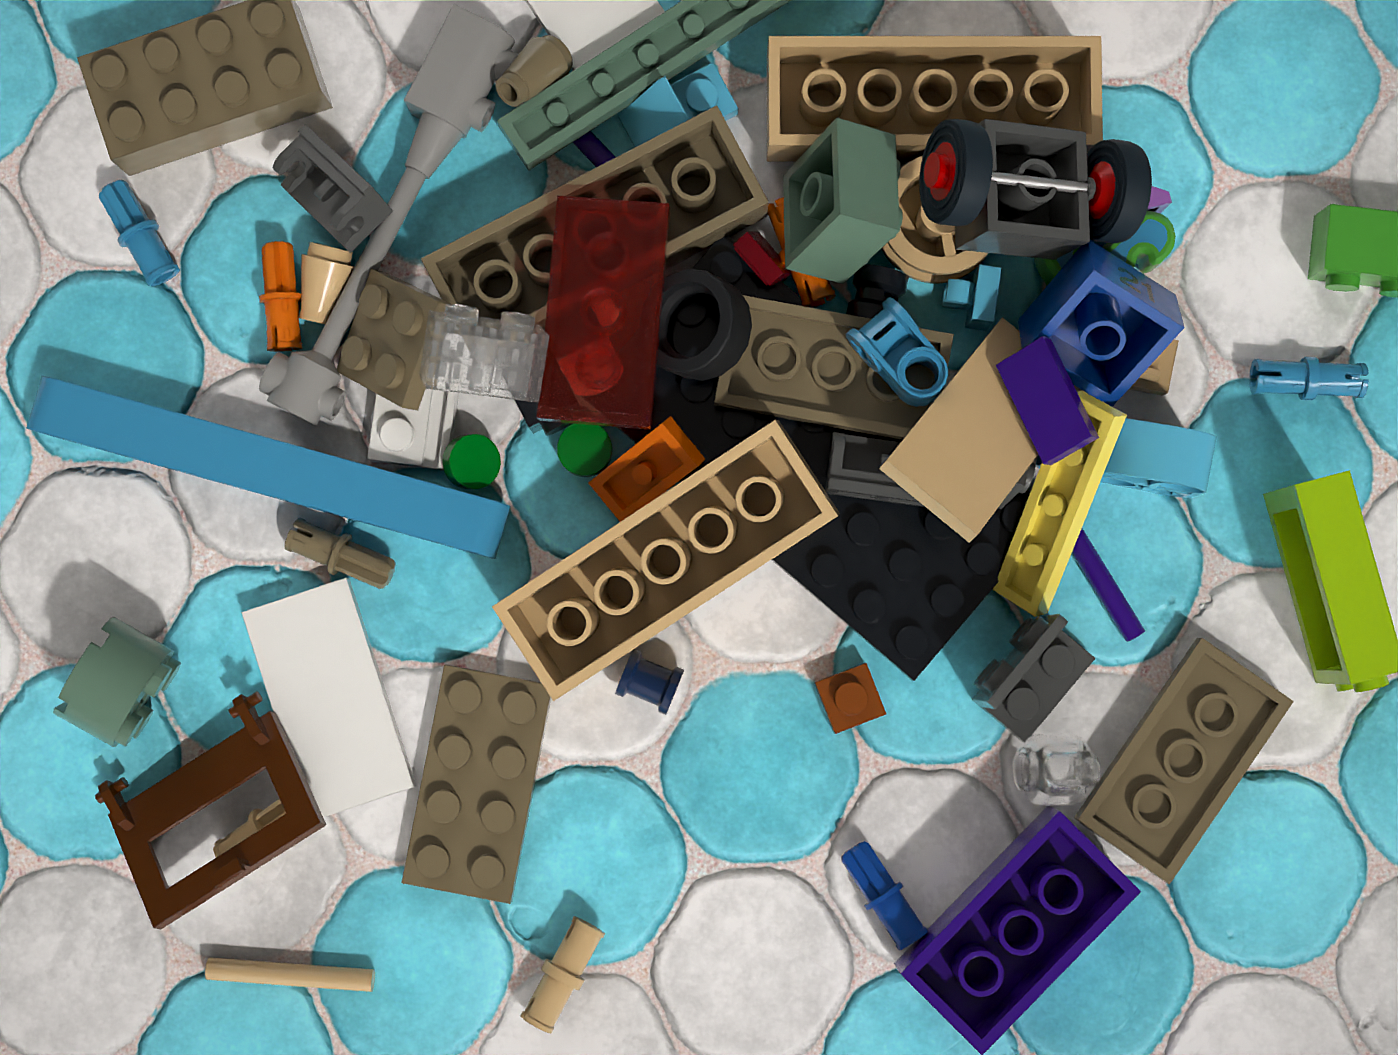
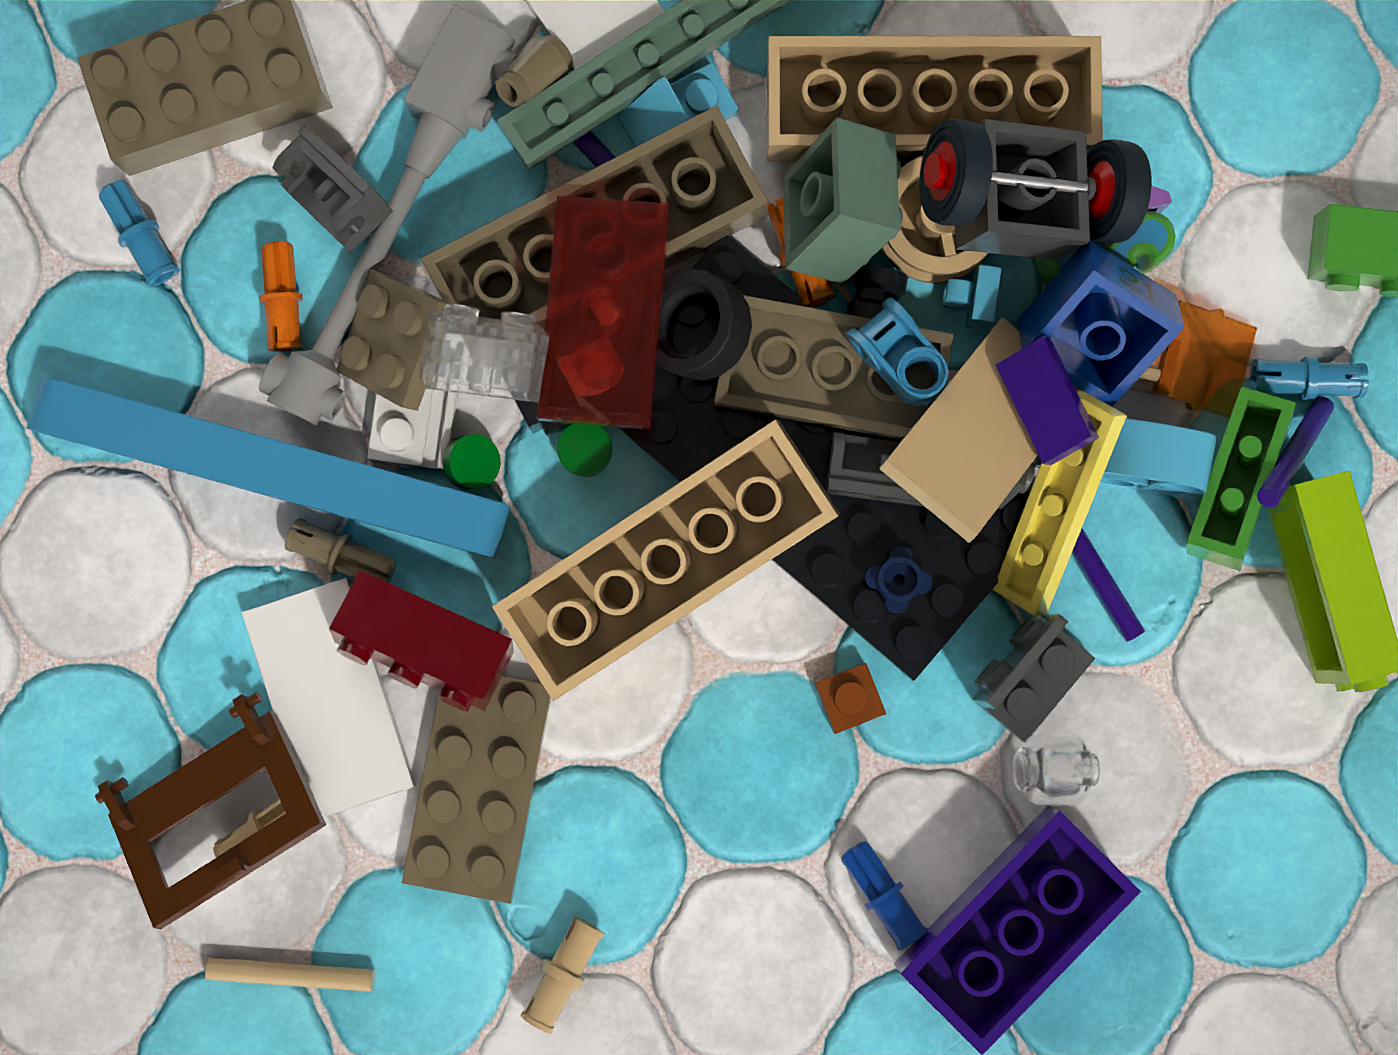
(114, 683): sand green brick -> none
(323, 280): tan cone -> none
(420, 642): none -> dark red brick
(647, 469): orange plate -> none
(649, 681): dark blue bush -> none
(761, 258): dark red tile -> none
(914, 582): none -> dark blue plate
(1183, 760): dark tan plate -> none
(1206, 361): none -> clear orange piece
(1241, 467): none -> bright green brick
(1295, 452): none -> dark purple bar

